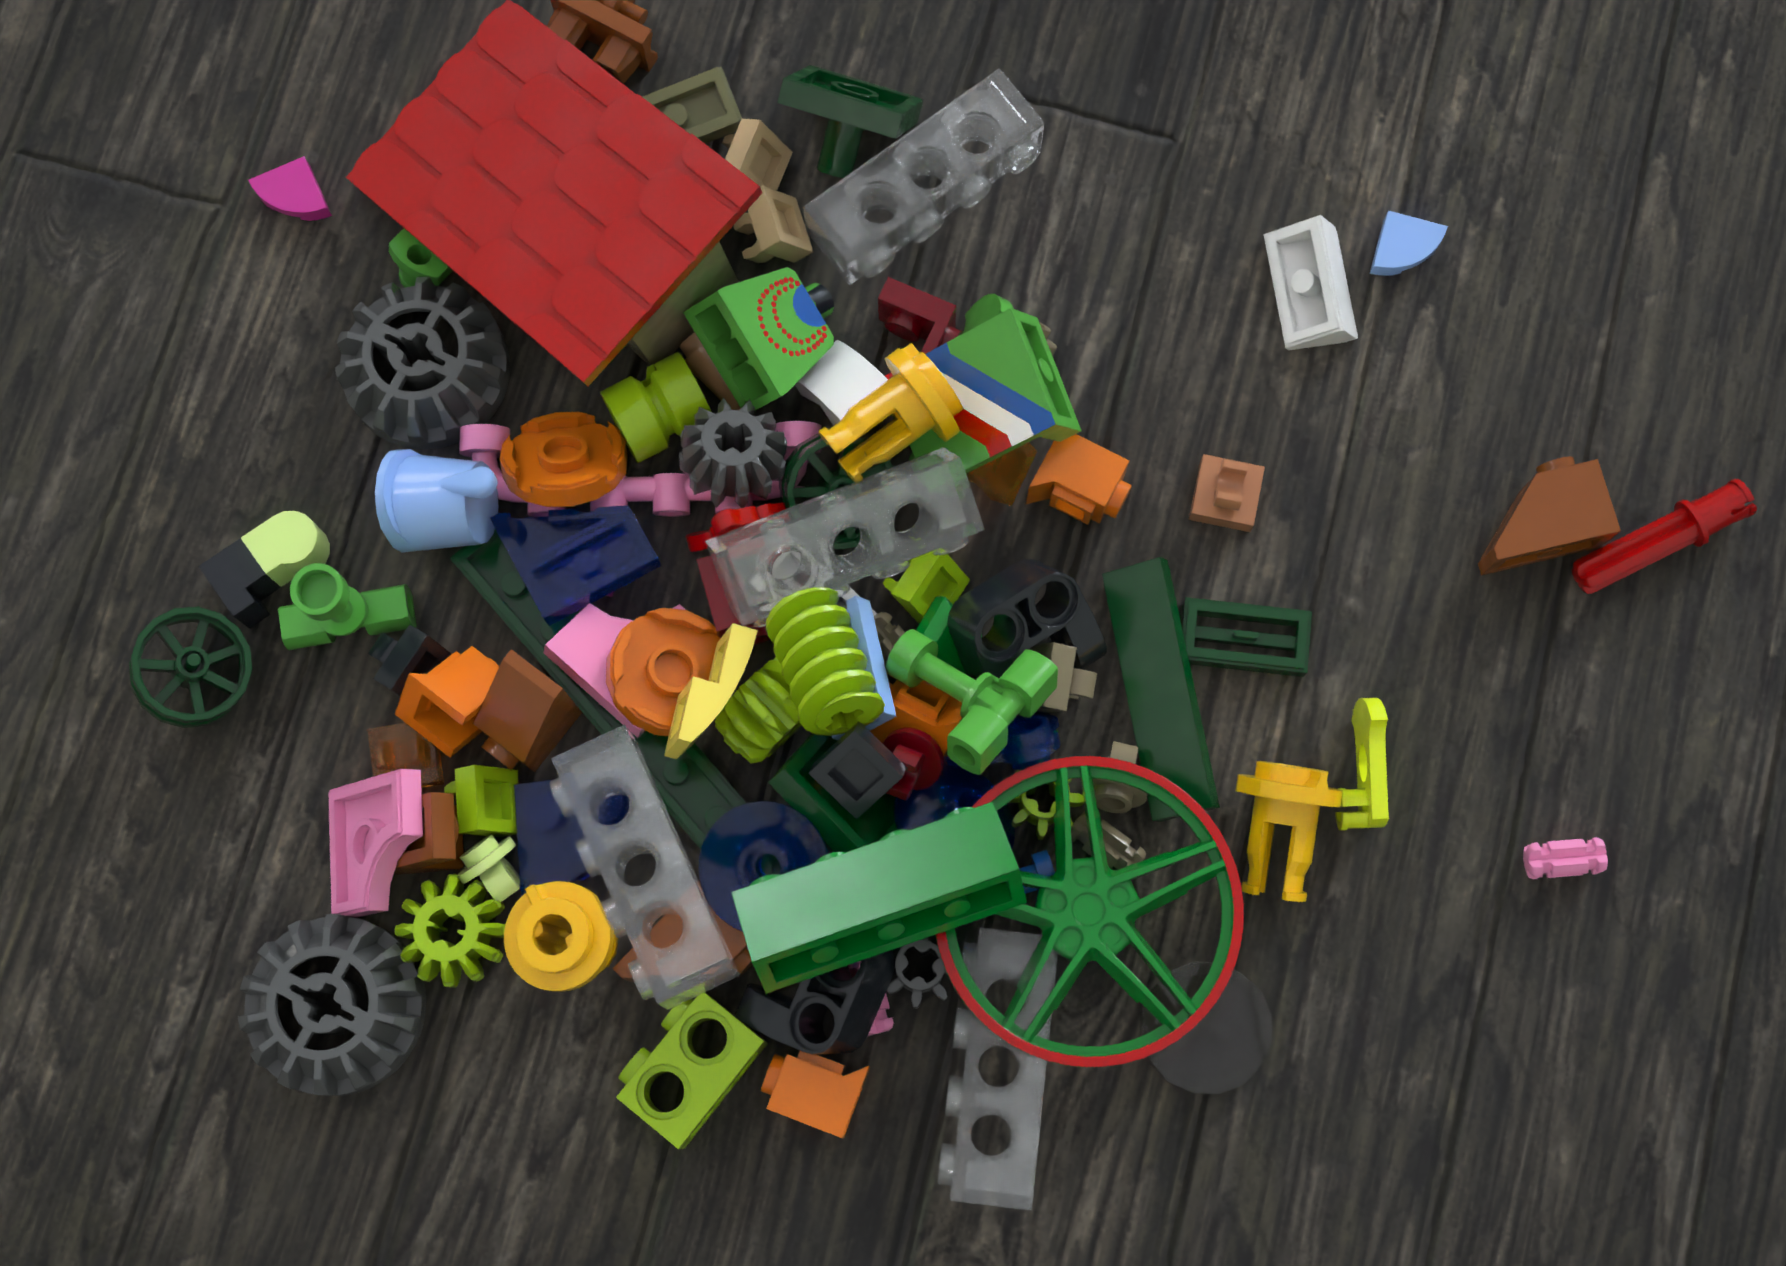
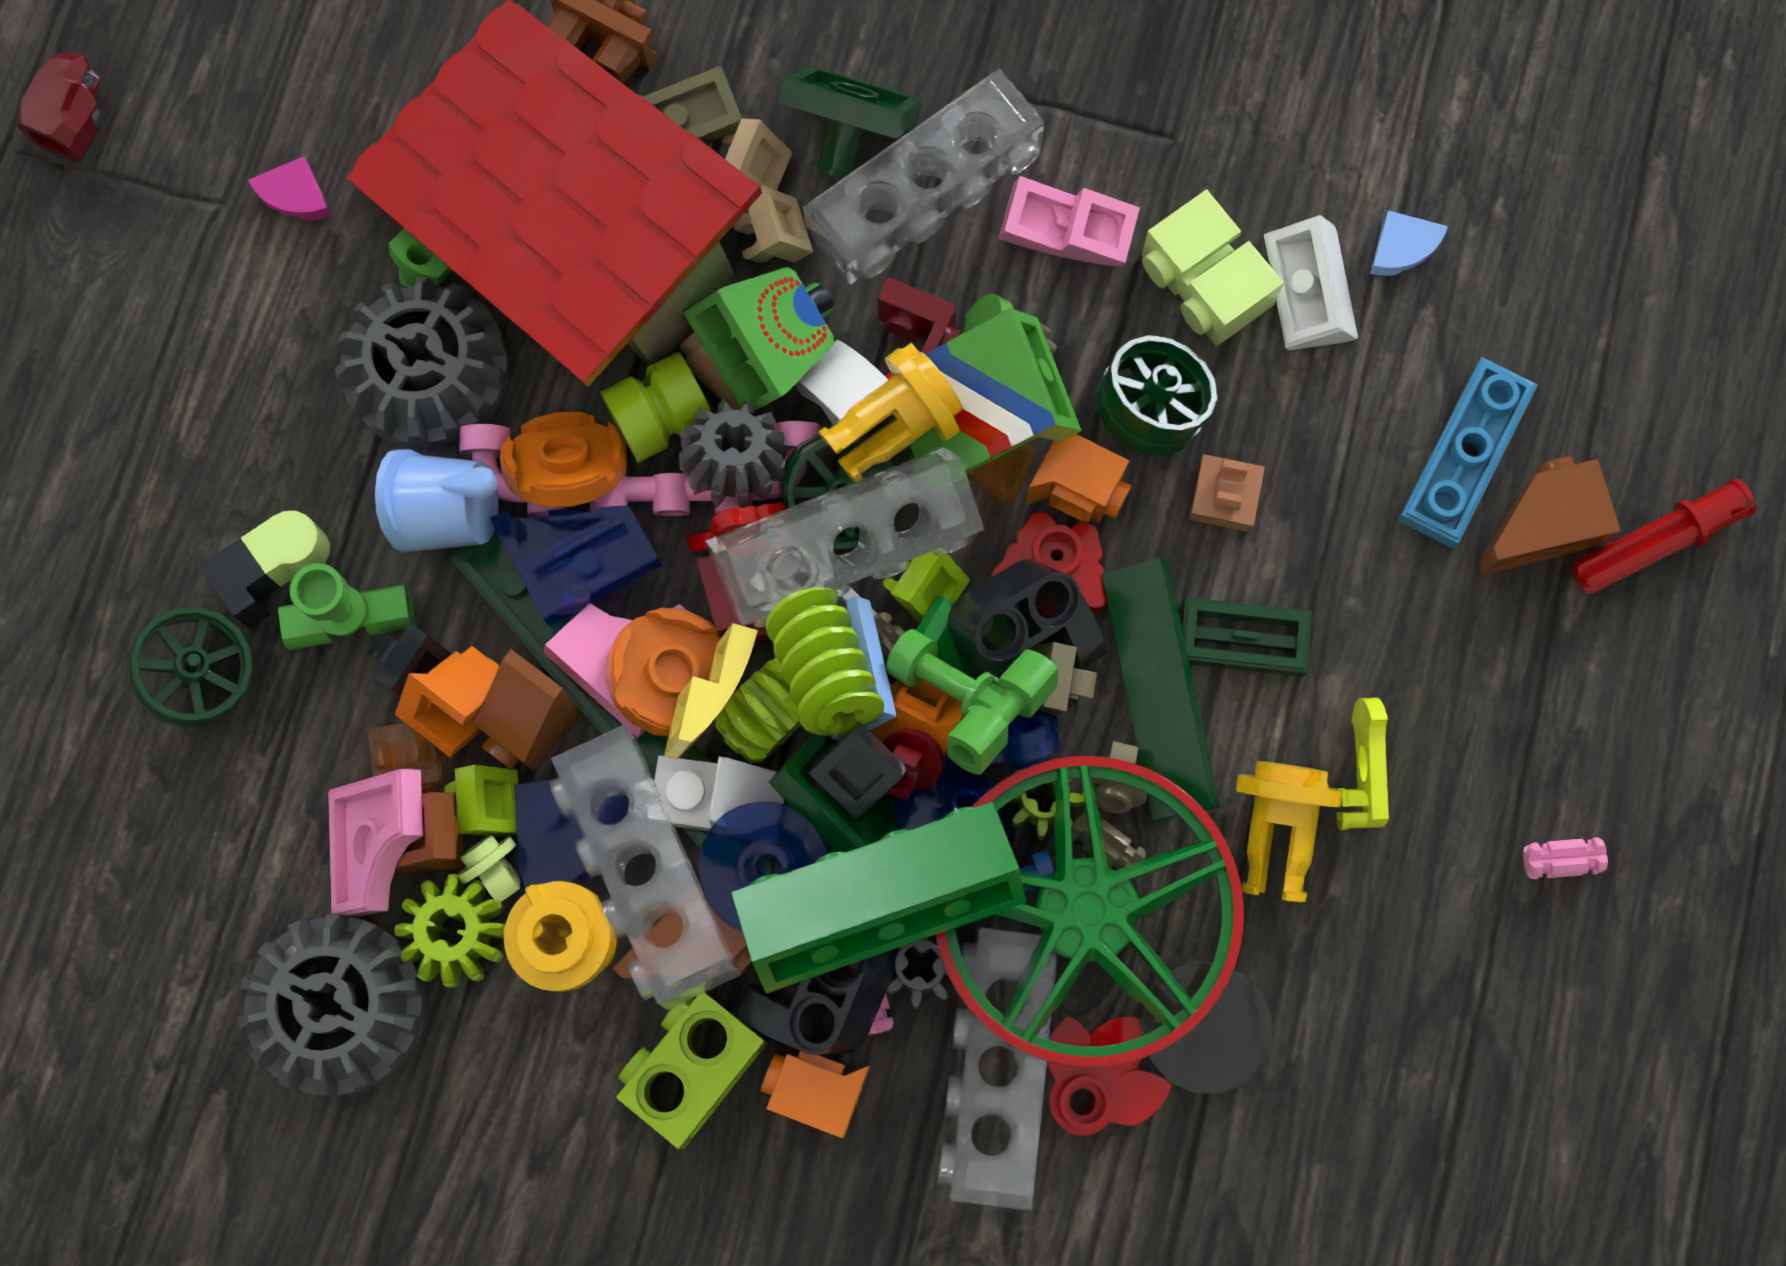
(61, 106): none -> dark red rock
(704, 791): none -> white slope
(1067, 225): none -> bright pink slope
(1076, 547): none -> red animal
(1117, 1091): none -> red plate
(1175, 377): none -> dark green wheel
(1194, 259): none -> yellowish green piece
(1452, 479): none -> dark azure tile

